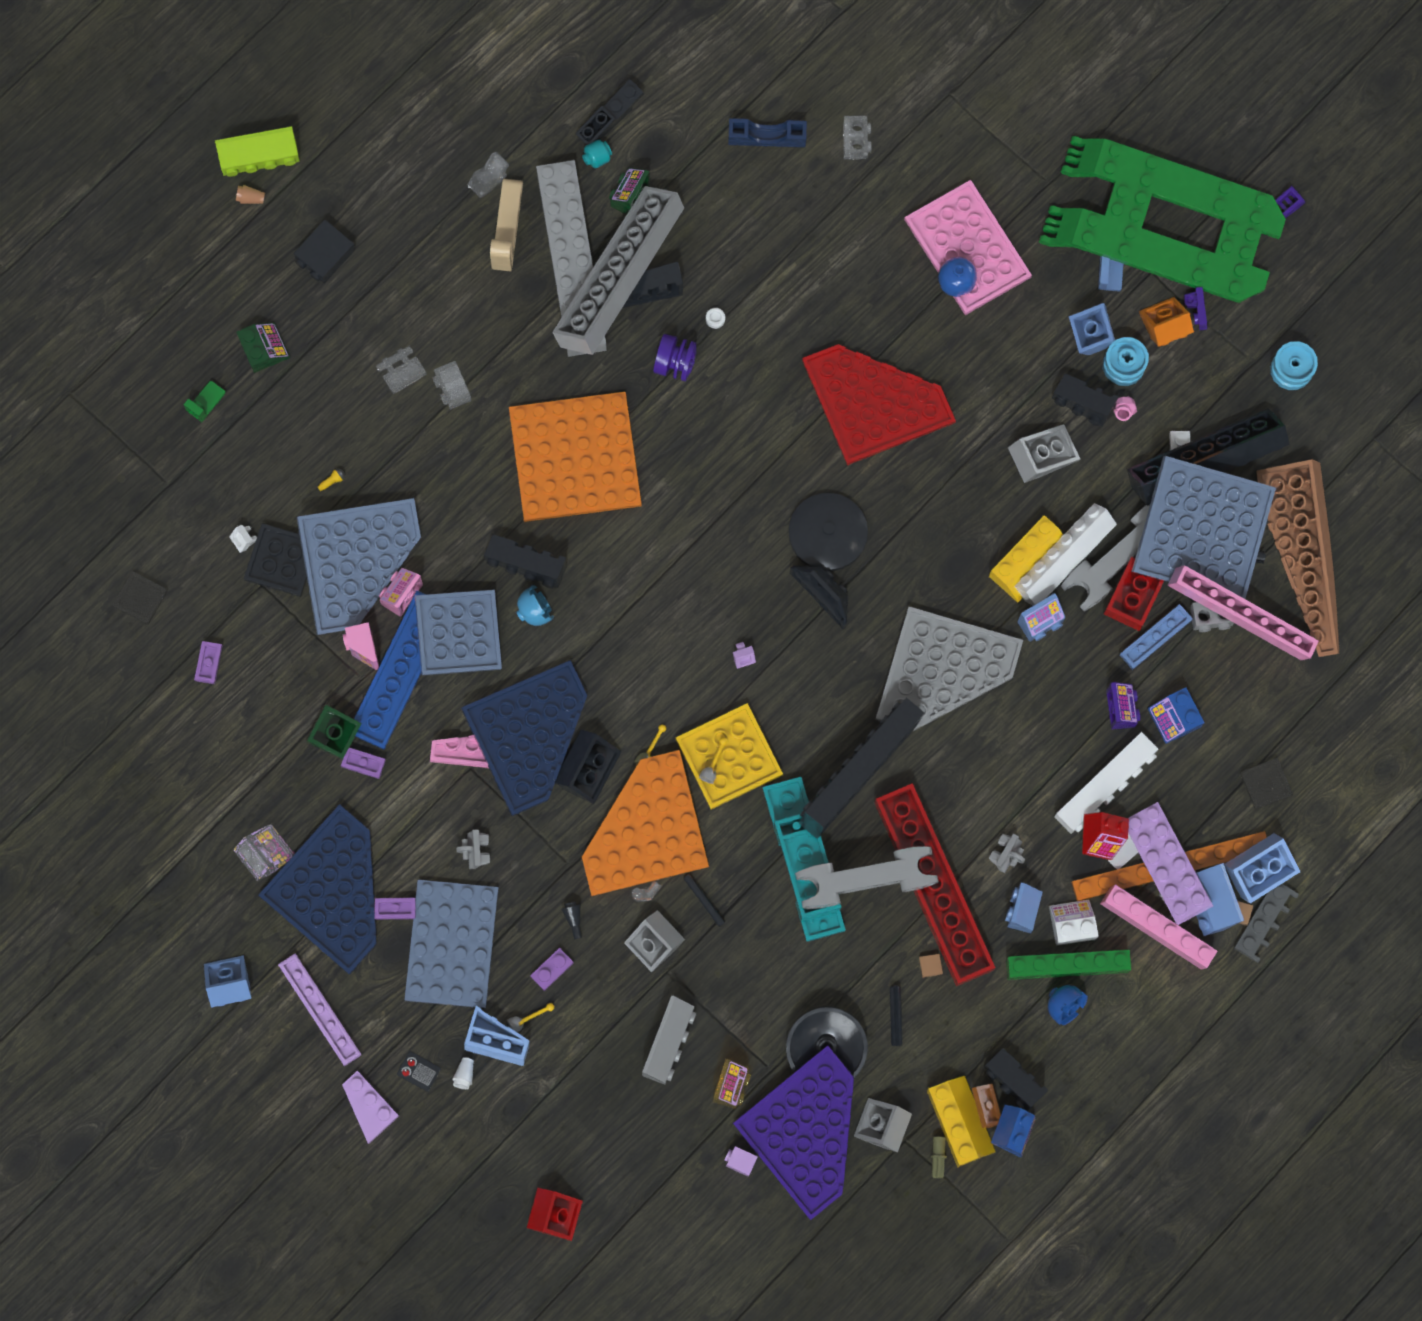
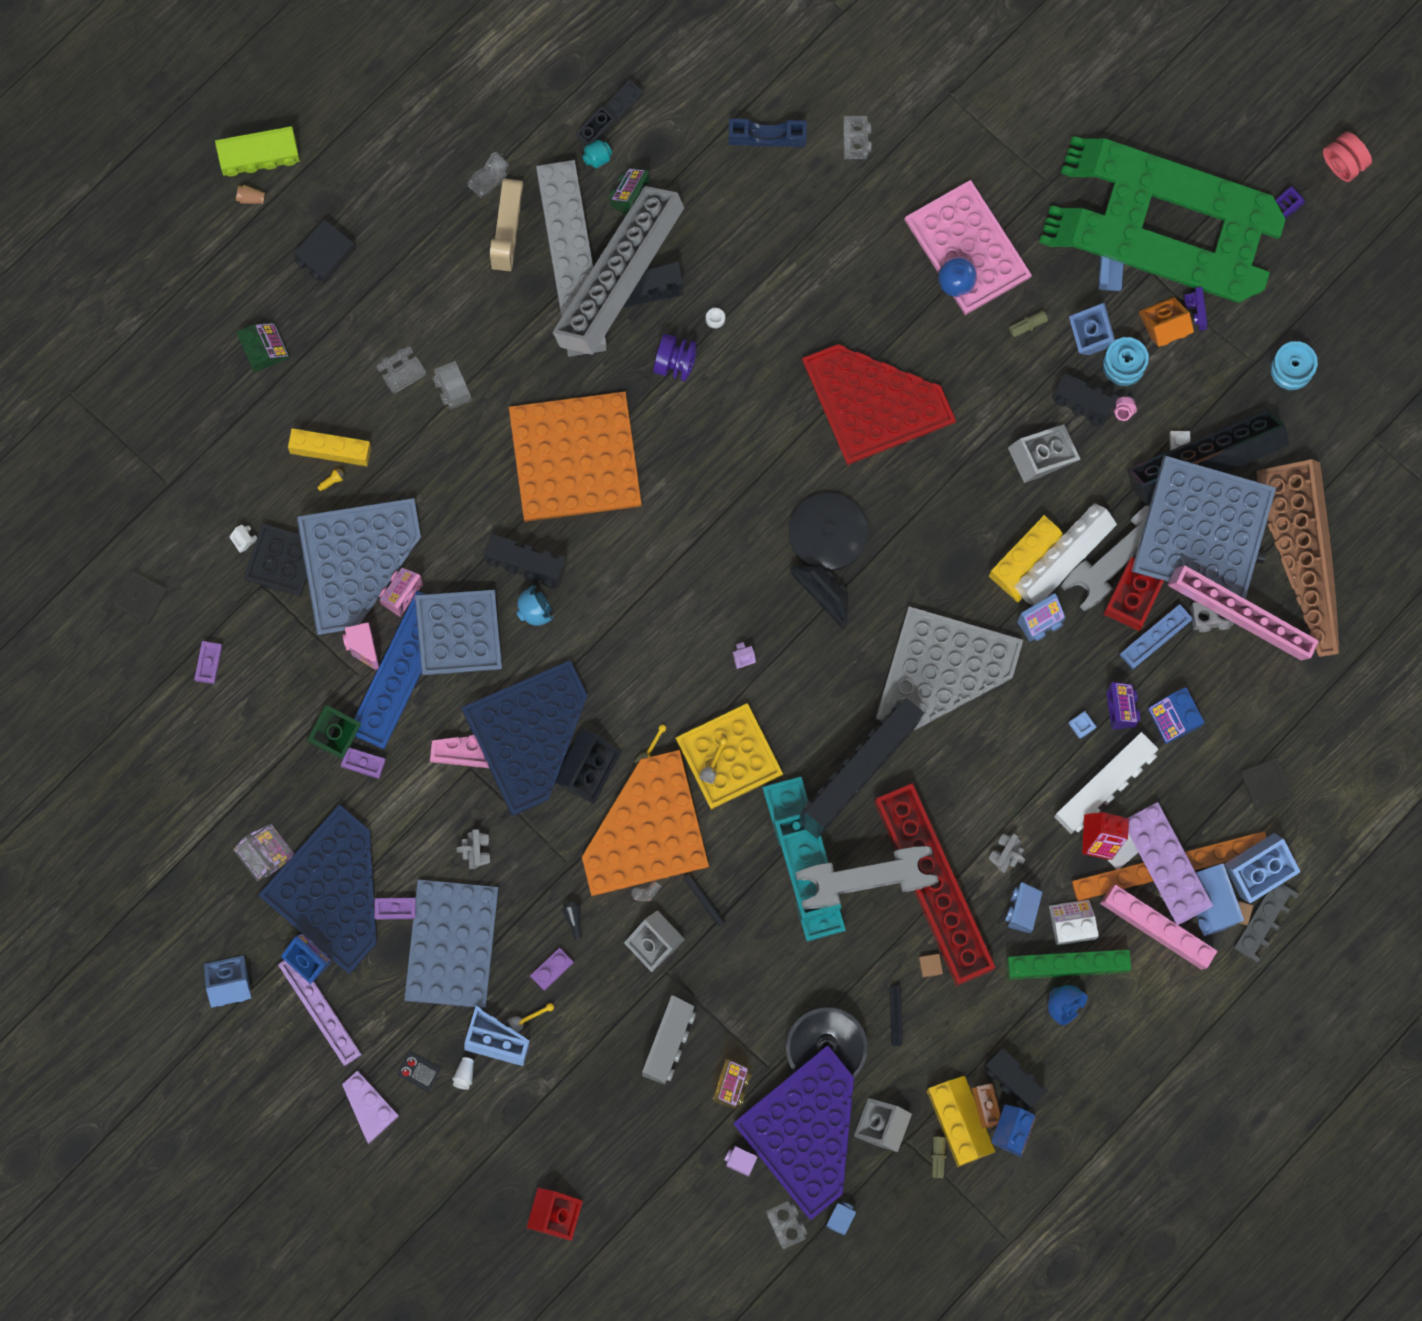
(205, 401): green bracket -> none
(306, 958): none -> blue slope
(329, 447): none -> yellow brick
(780, 1227): none -> clear brick
(841, 1218): none -> medium blue brick
(1028, 323): none -> olive axle
(1082, 725): none -> light blue tile
(1347, 156): none -> coral wheel

